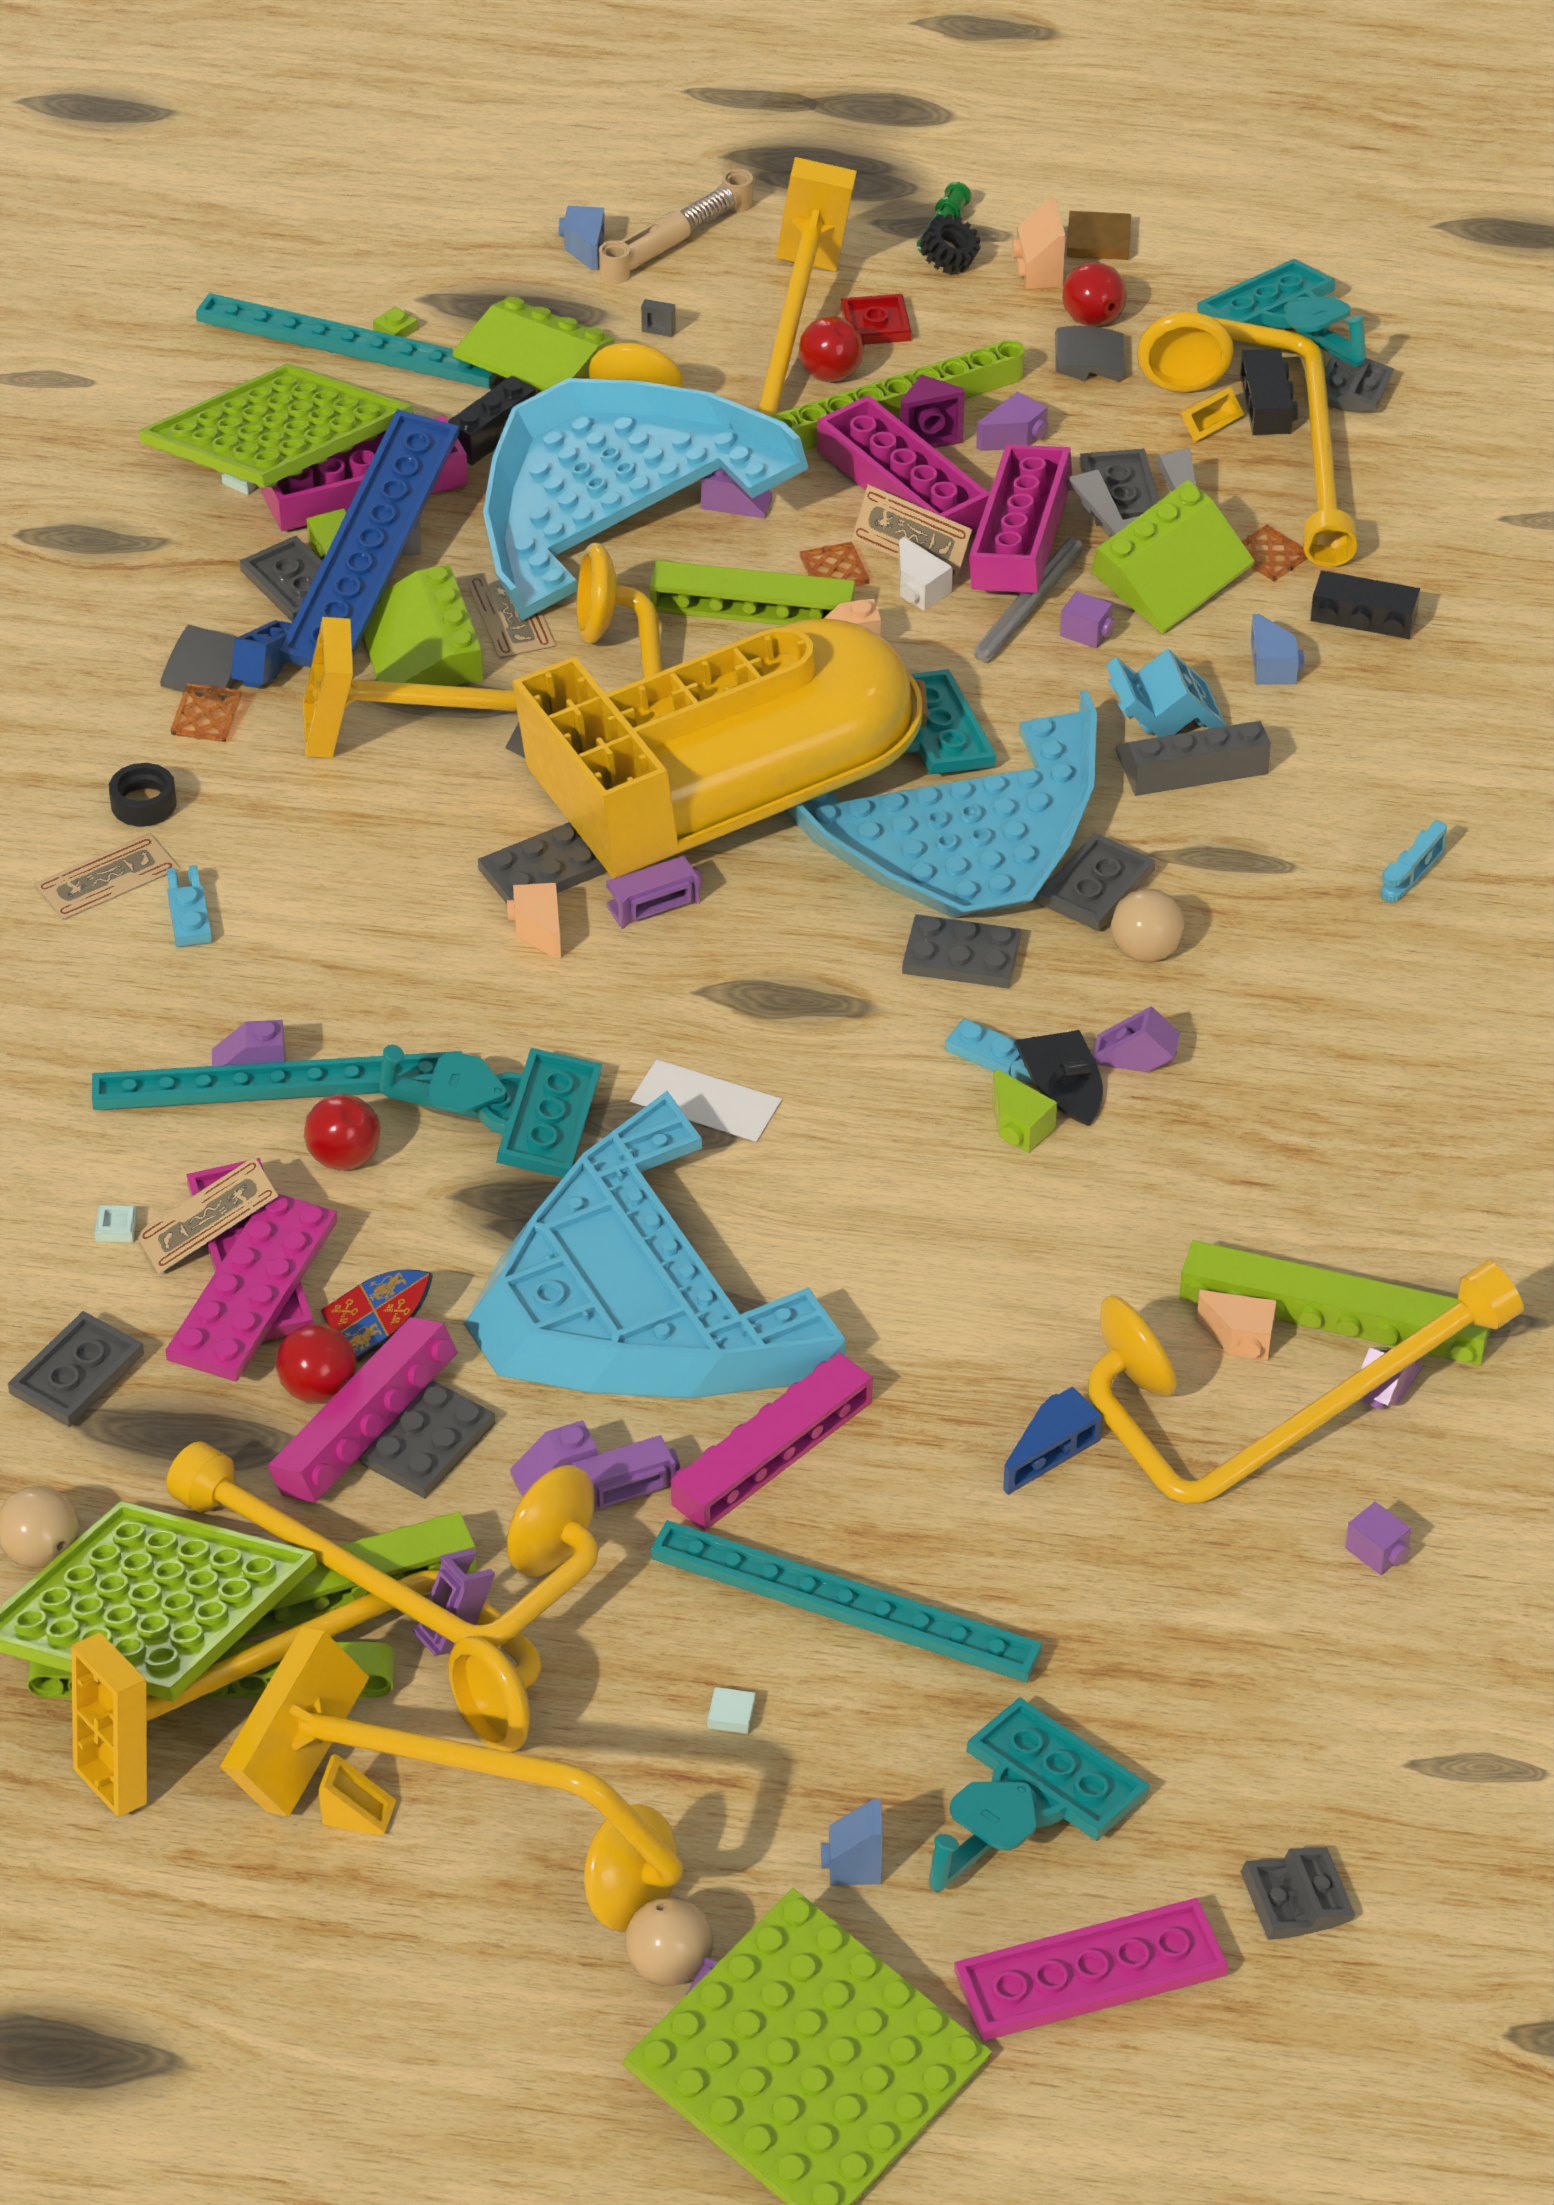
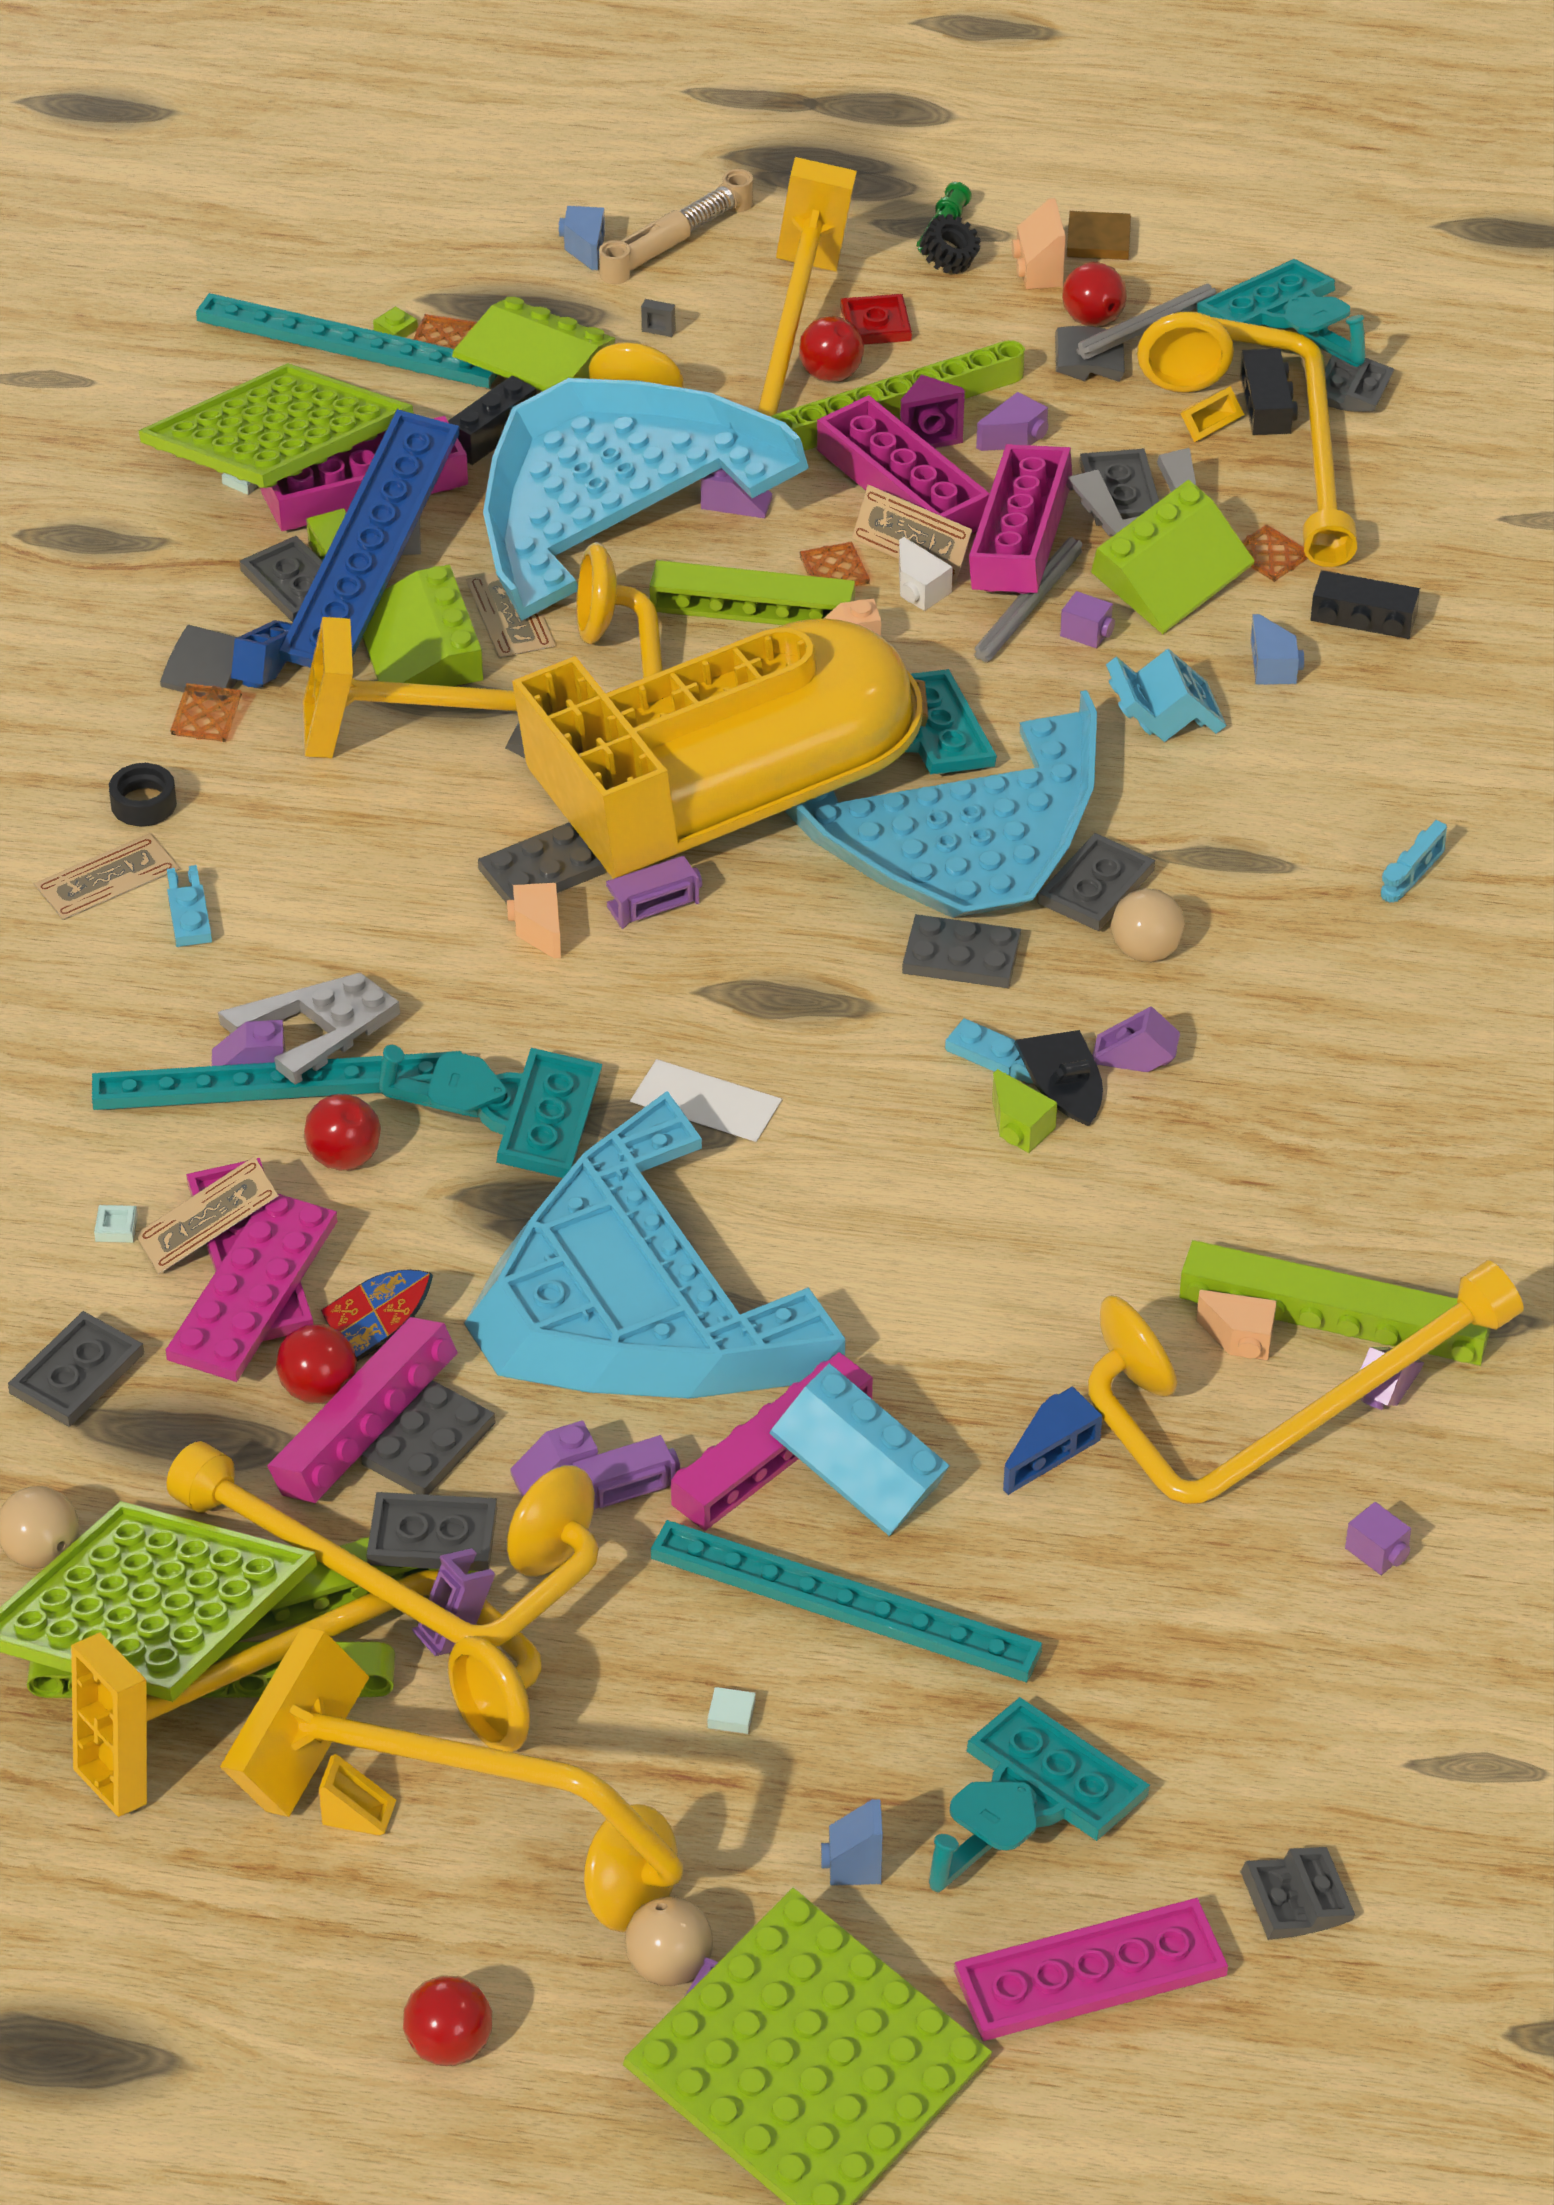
(338, 1006): none -> light grey wing
(421, 1527): none -> dark grey plate
(444, 323): none -> clear orange window
(447, 2020): none -> red piece
(859, 1449): none -> medium azure slope
(1137, 325): none -> light grey axle
(1195, 758): dark grey slope -> none

